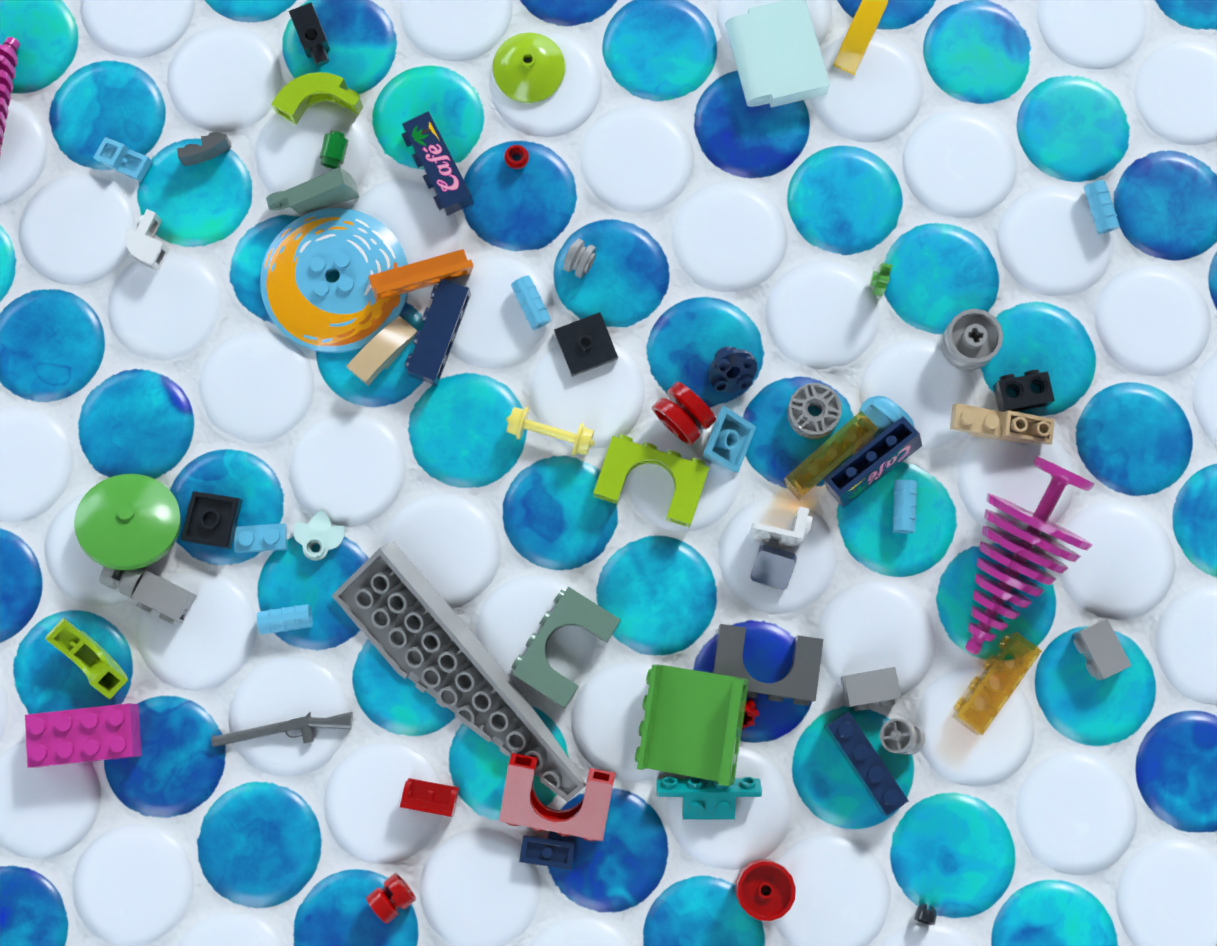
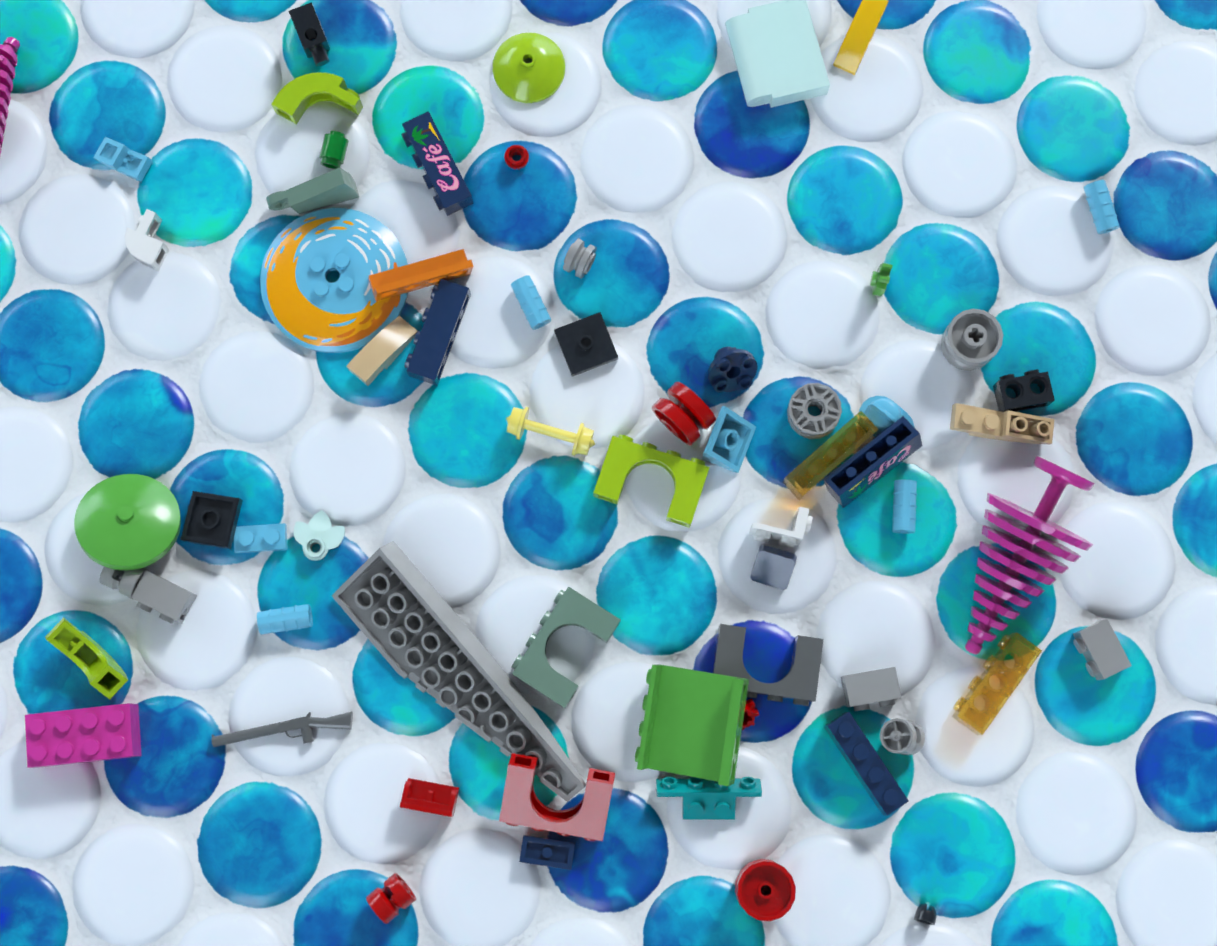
(212, 146): dark grey slope -> none

